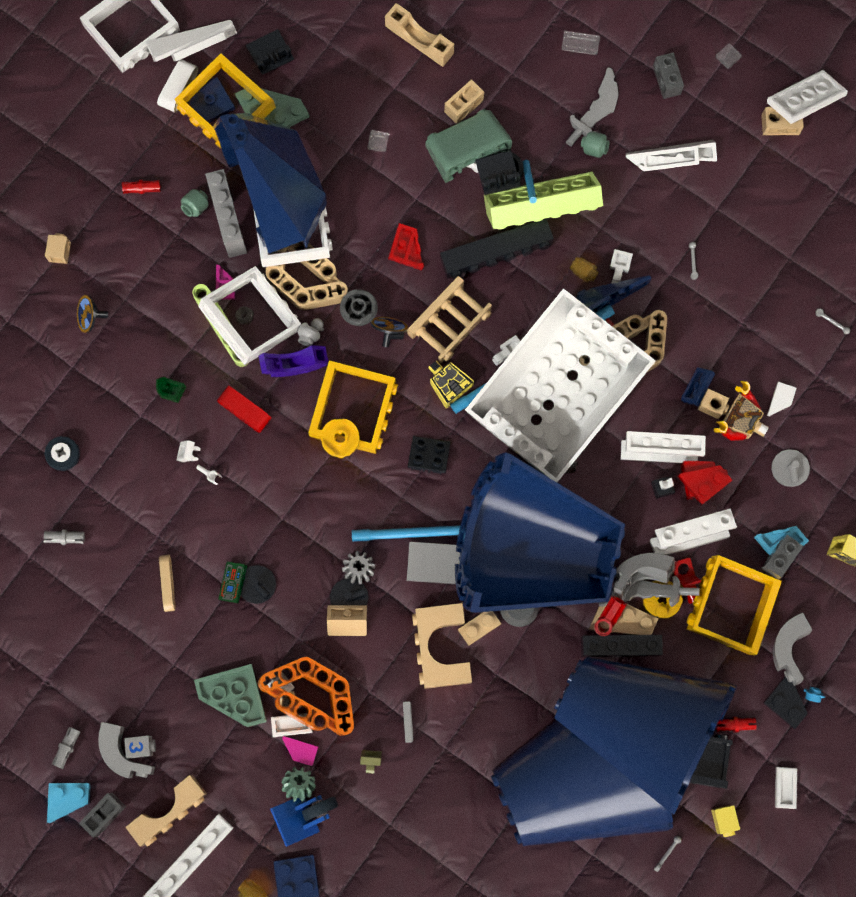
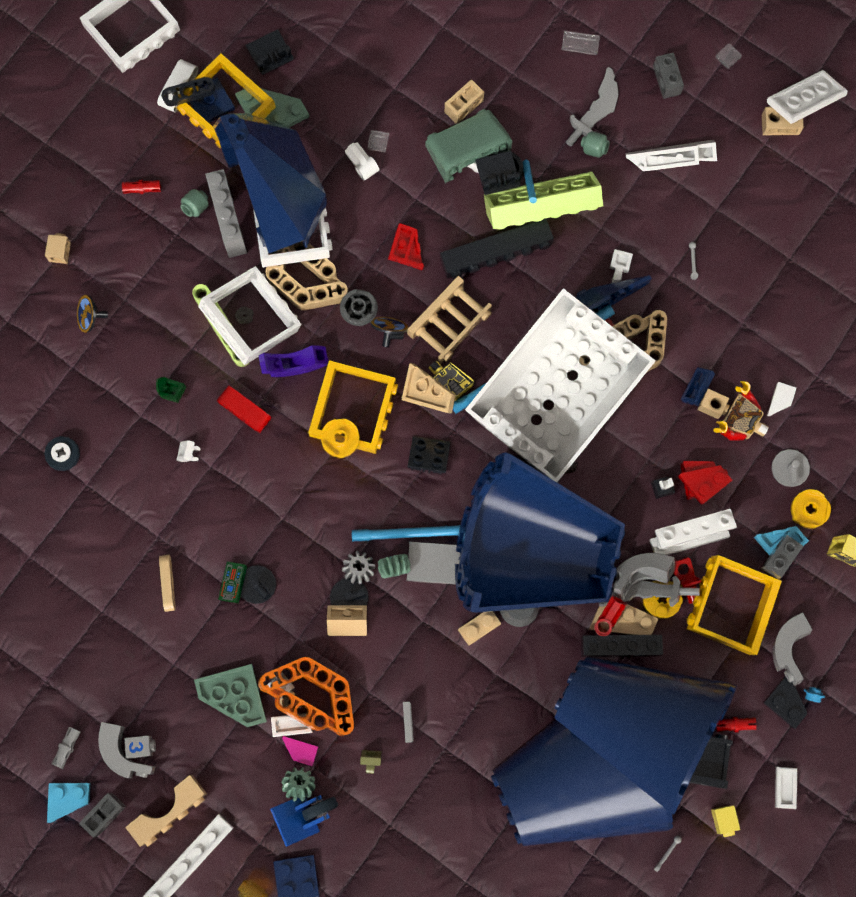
(64, 537): light grey pin -> none
(190, 41): white wedge -> none
(191, 84): none -> black beam
(211, 475): white hand -> none
(222, 278): dark pink tile -> none
(310, 334): light grey animal -> none
(363, 163): none -> white piece
(394, 566): none -> sand green gear
(426, 391): none -> tan wing
(427, 622): tan arch -> none
(434, 46): tan arch -> none
(507, 347): white plate -> none
(584, 269): clear yellow brick -> none
(662, 447): white fence -> none
(818, 502): none -> yellow plate
(846, 330): light grey hinge -> none

